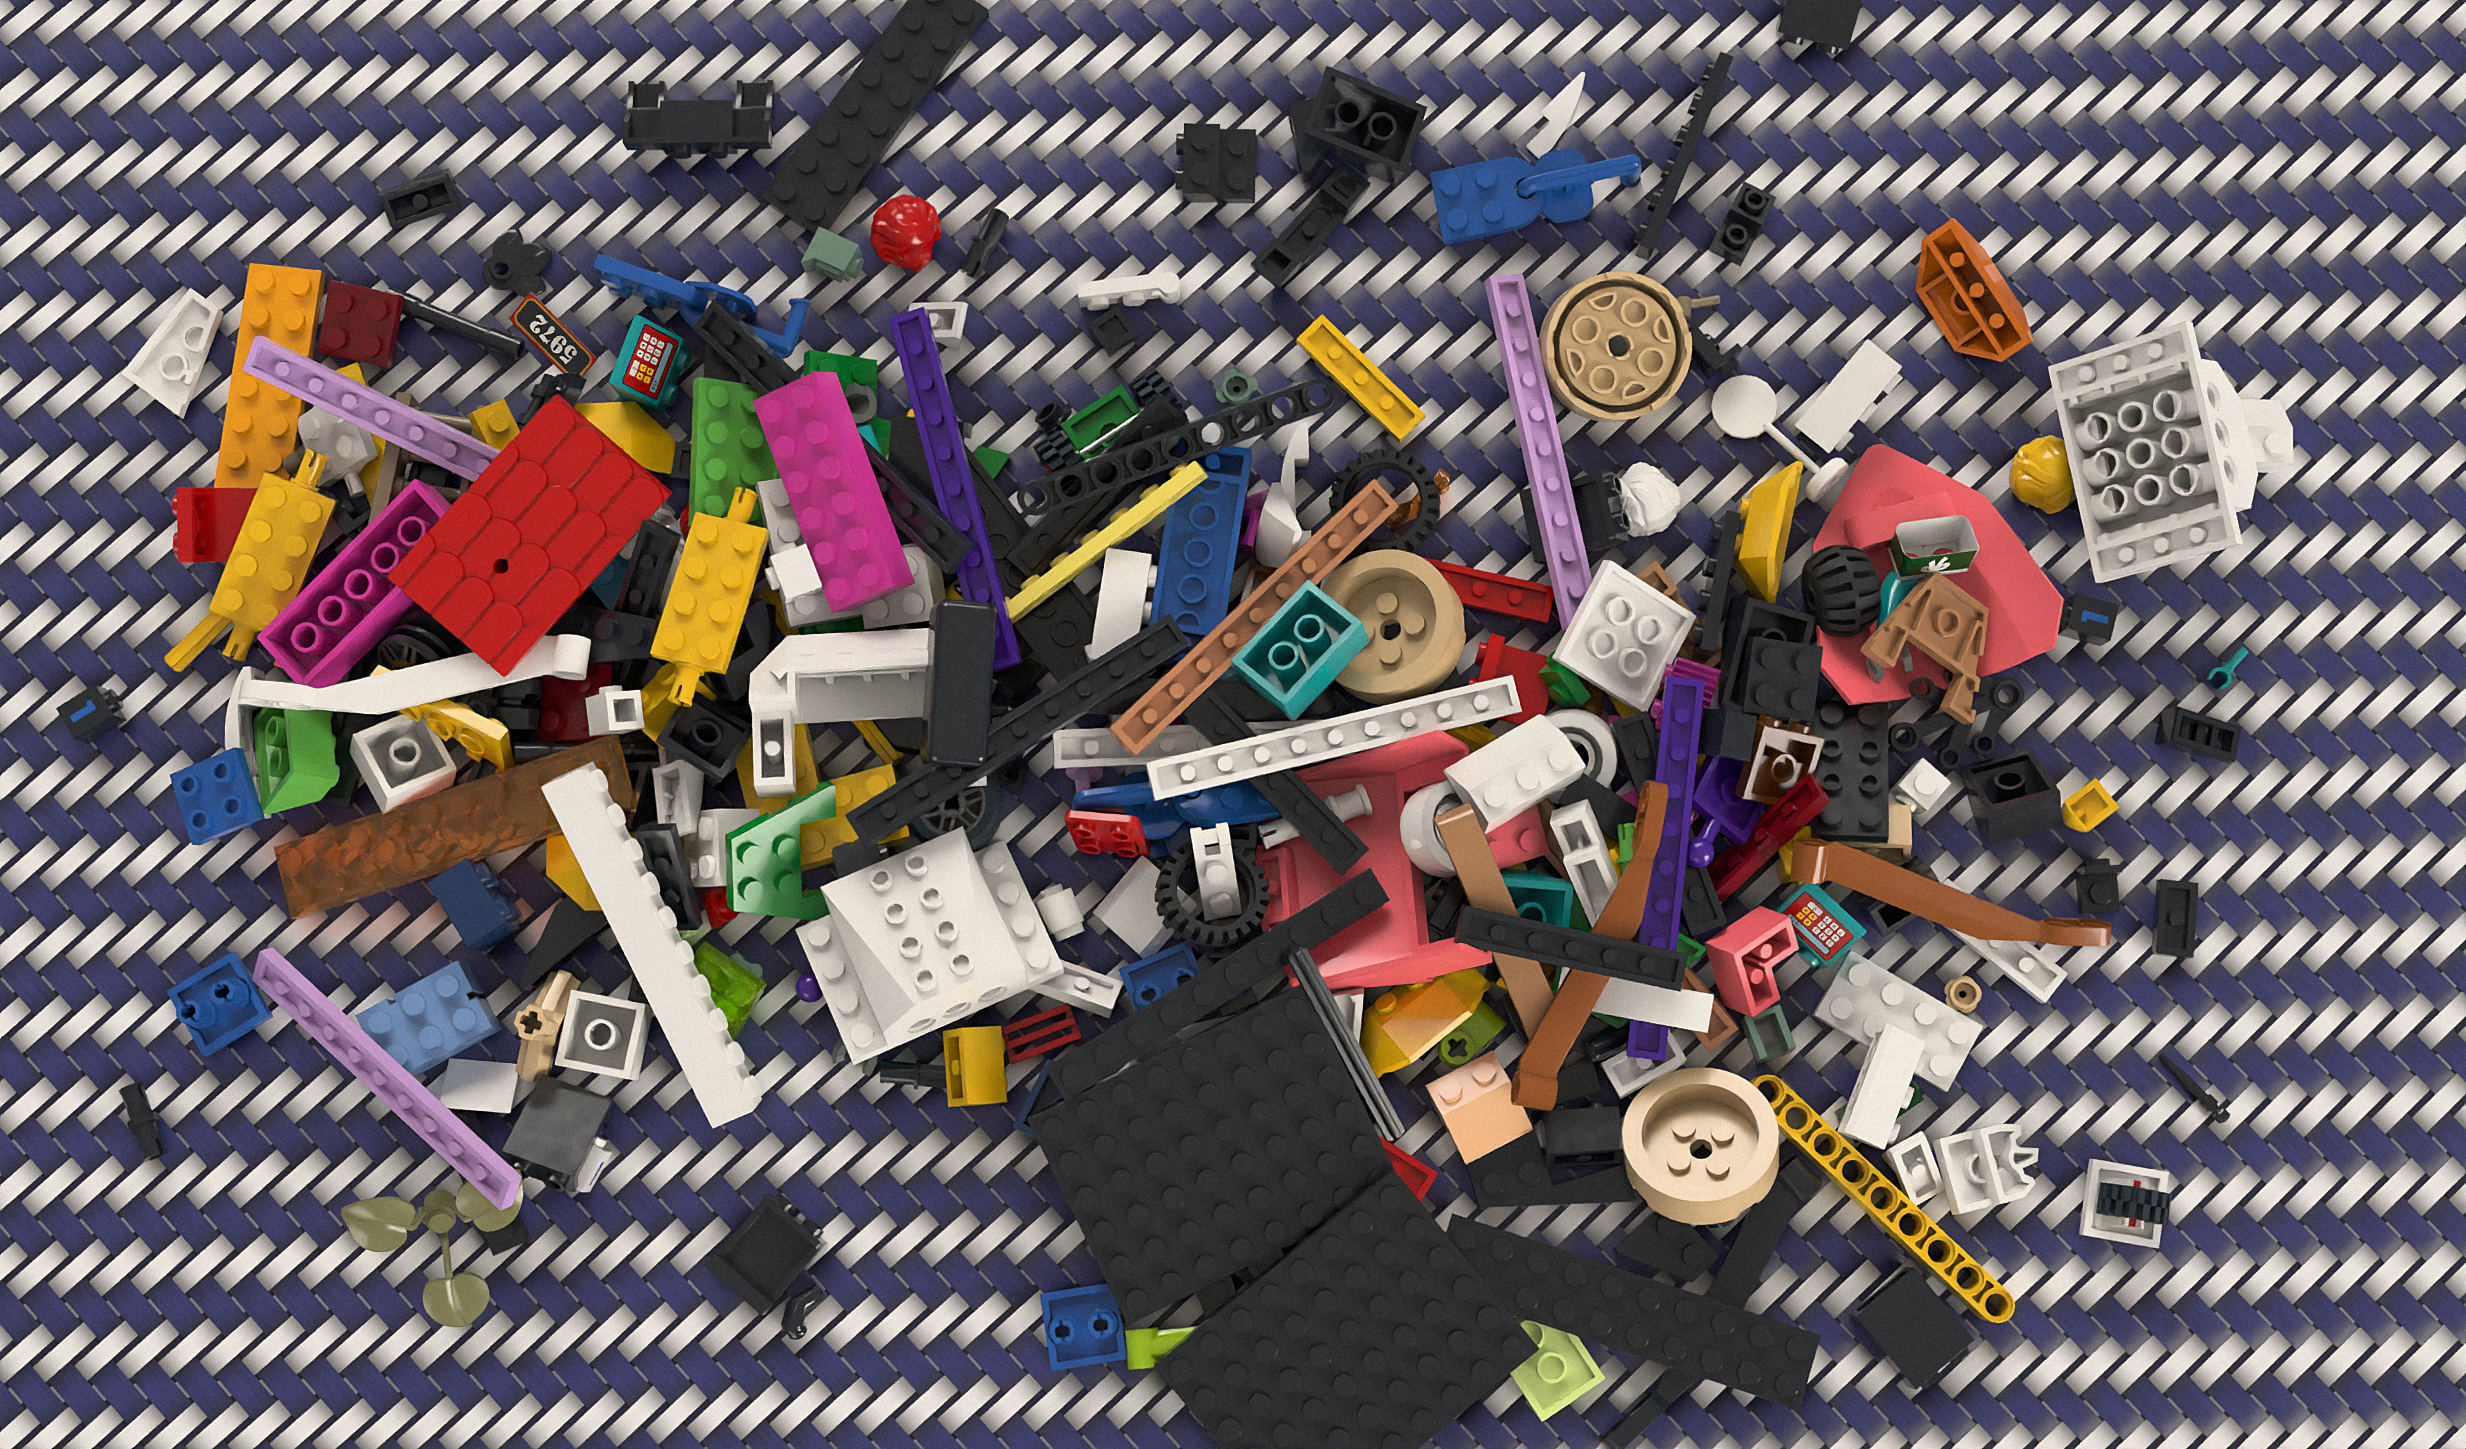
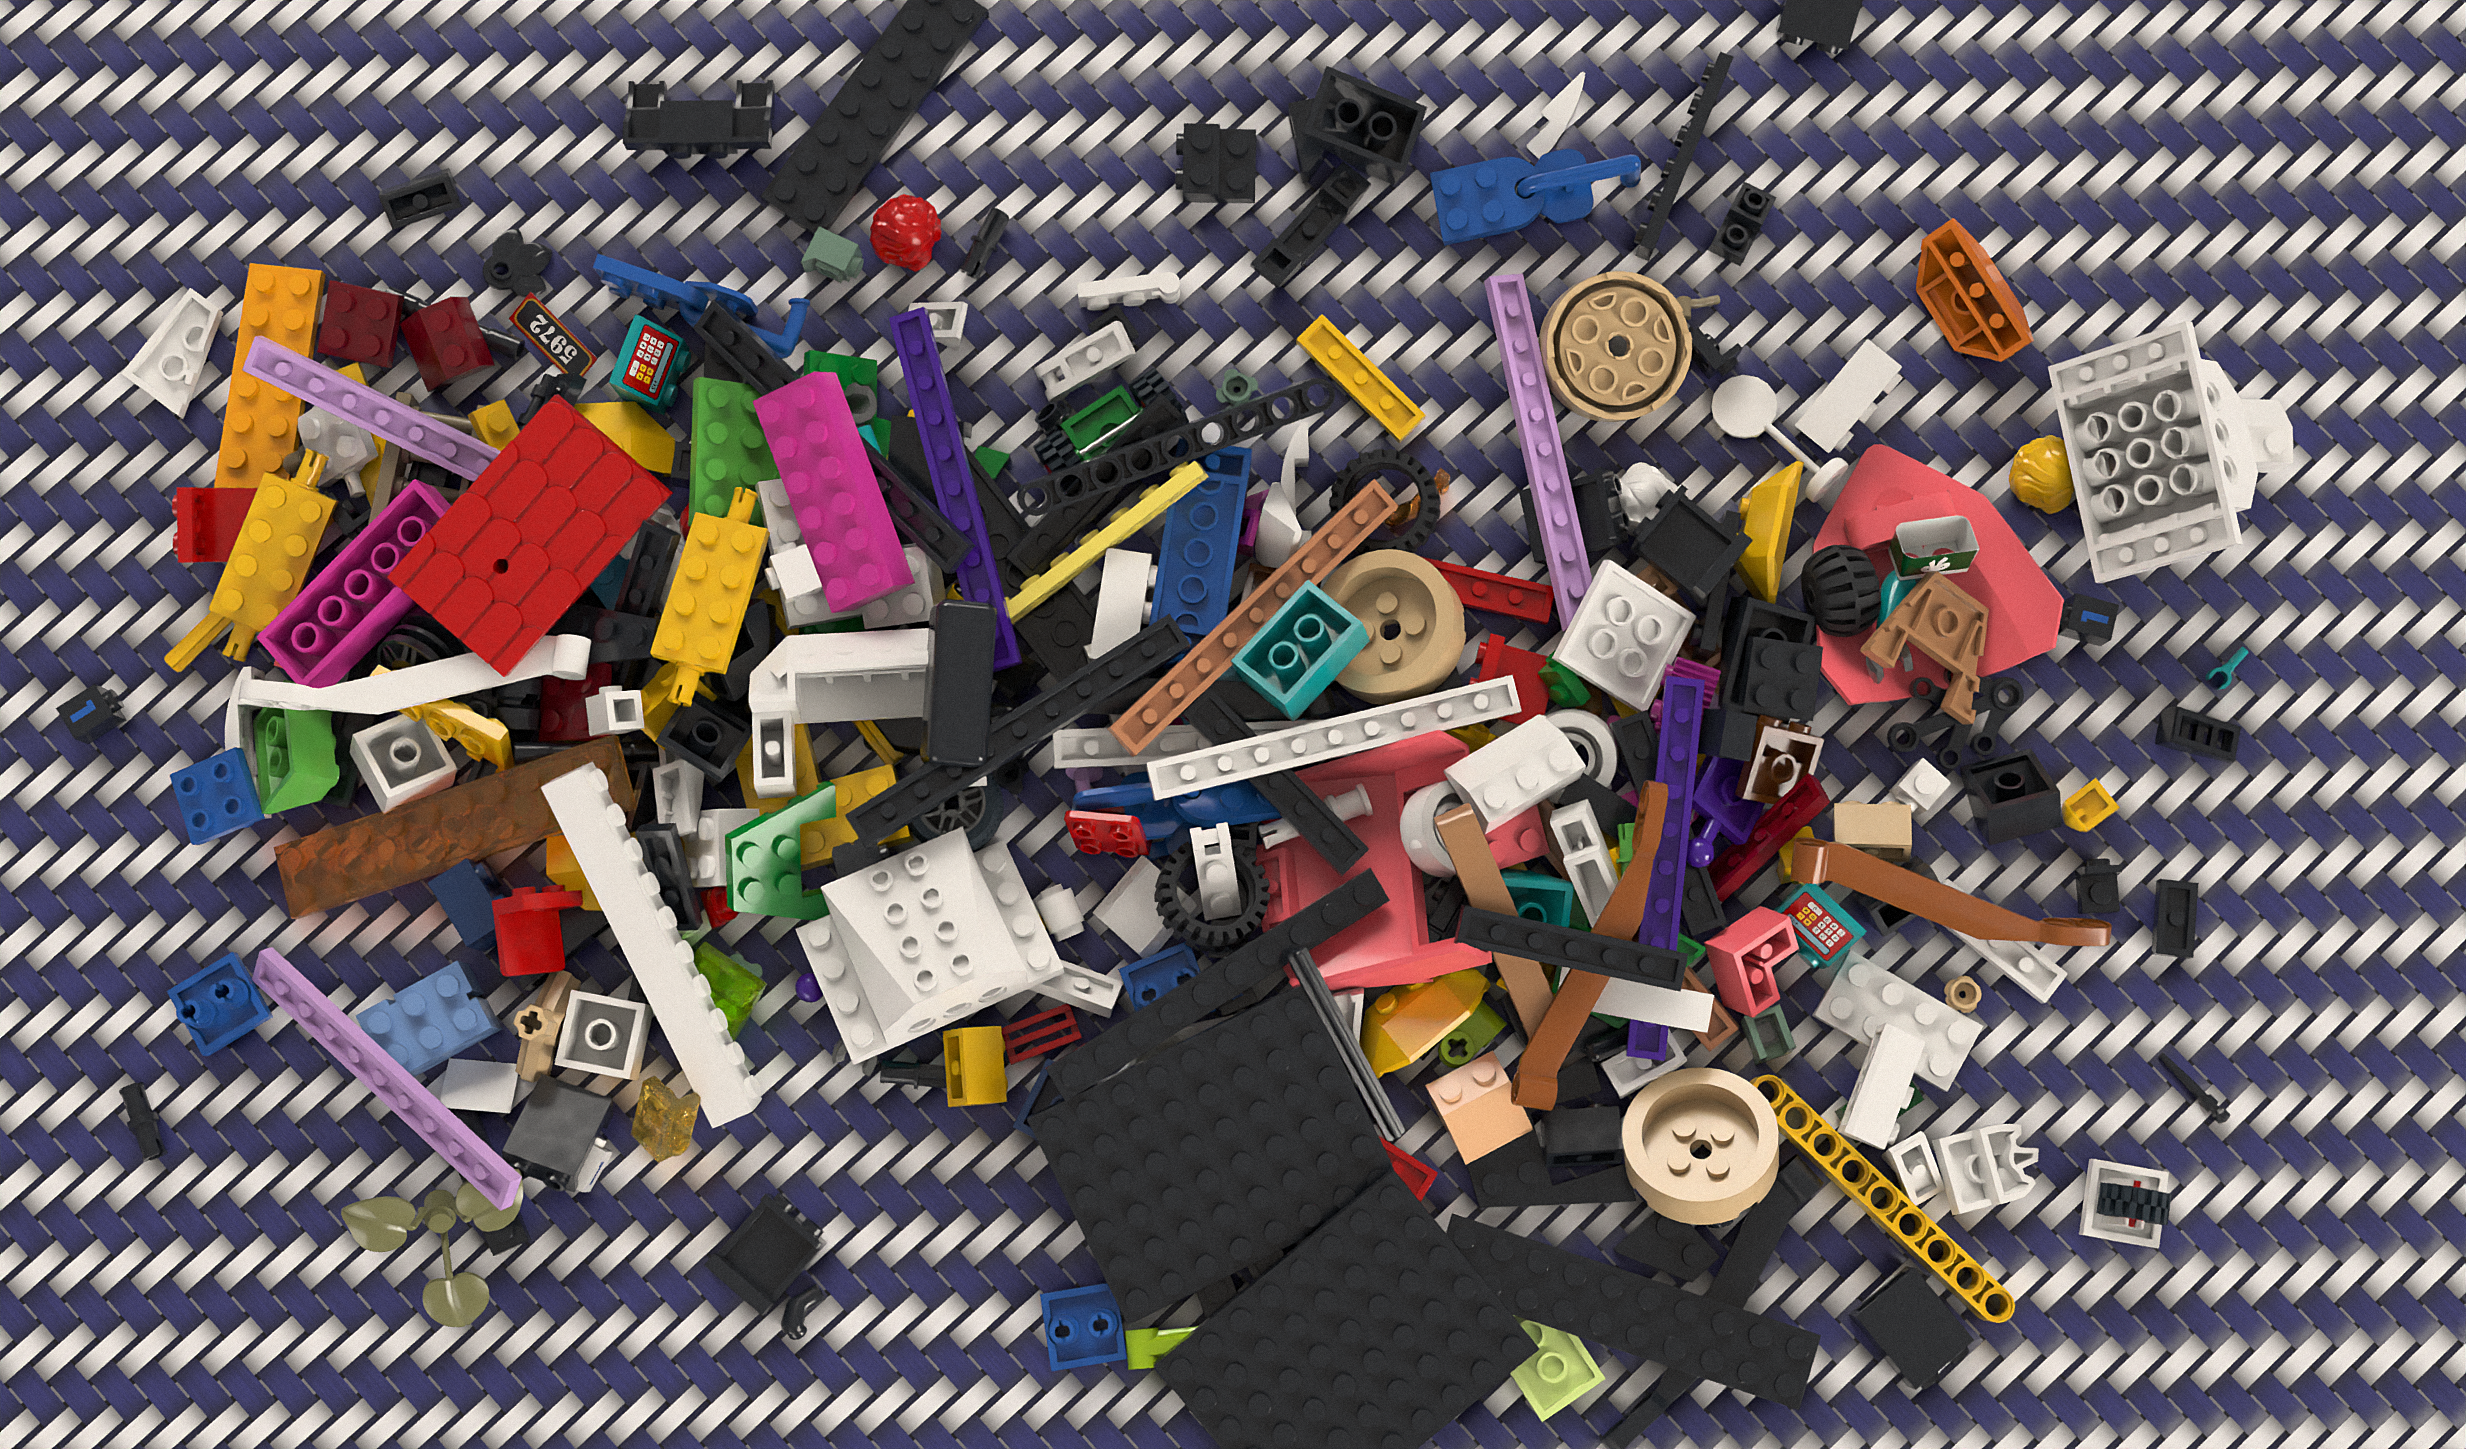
(446, 342): none -> dark red slope
(531, 929): none -> red bracket
(663, 1121): none -> clear yellow bracket
(1085, 361): none -> white plate
(1688, 545): none -> black panel
(1852, 771): black plate -> none

